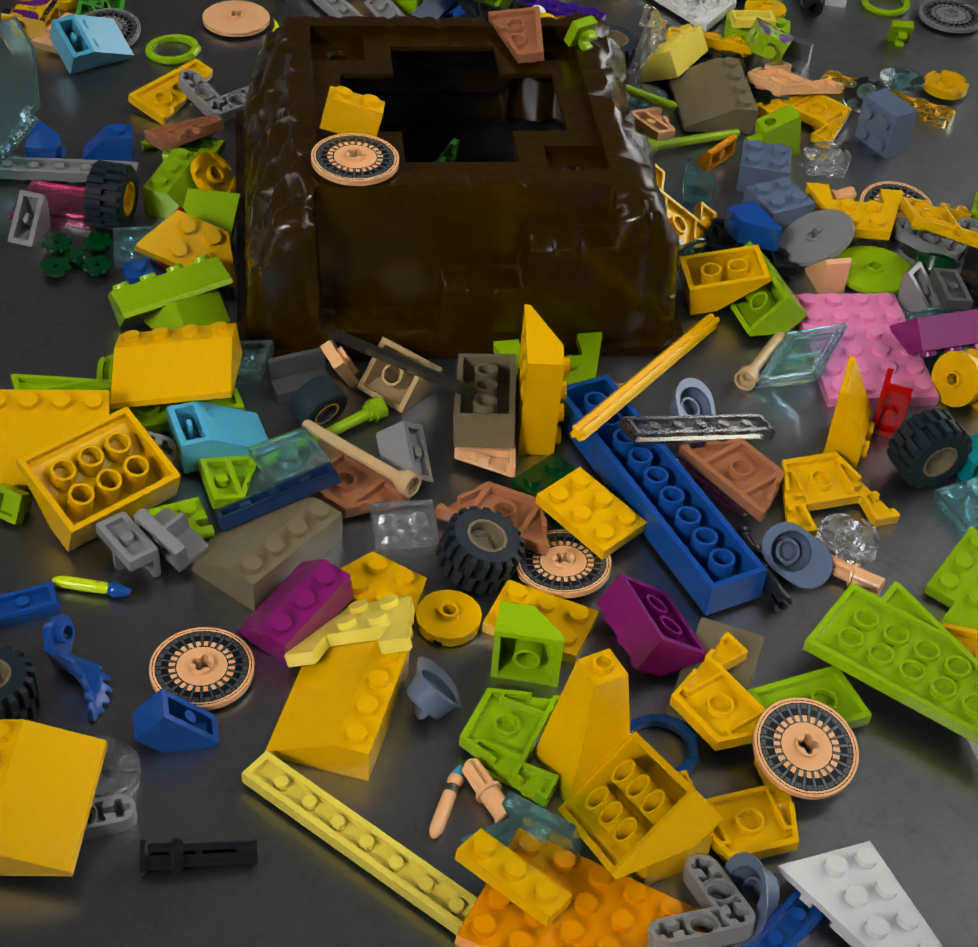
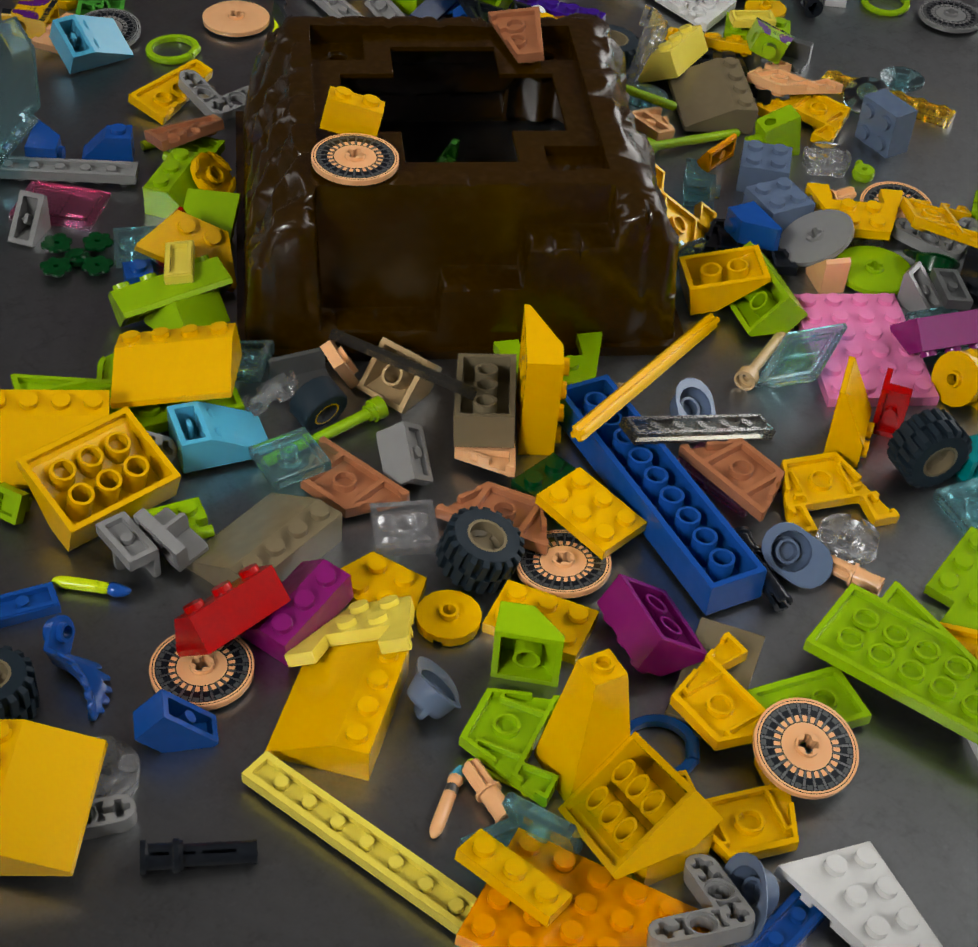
(110, 195): black wheel -> none
(179, 262): none -> light yellow tile
(226, 478): lime wing -> none
(229, 610): none -> red slope
(276, 496): dark blue tile -> none
(278, 387): none -> clear plate
(405, 481): tan piece -> none
(581, 33): lime tile -> none
(863, 172): none -> lime piece
(900, 32): lime tile -> none
(945, 85): yellow plate -> none

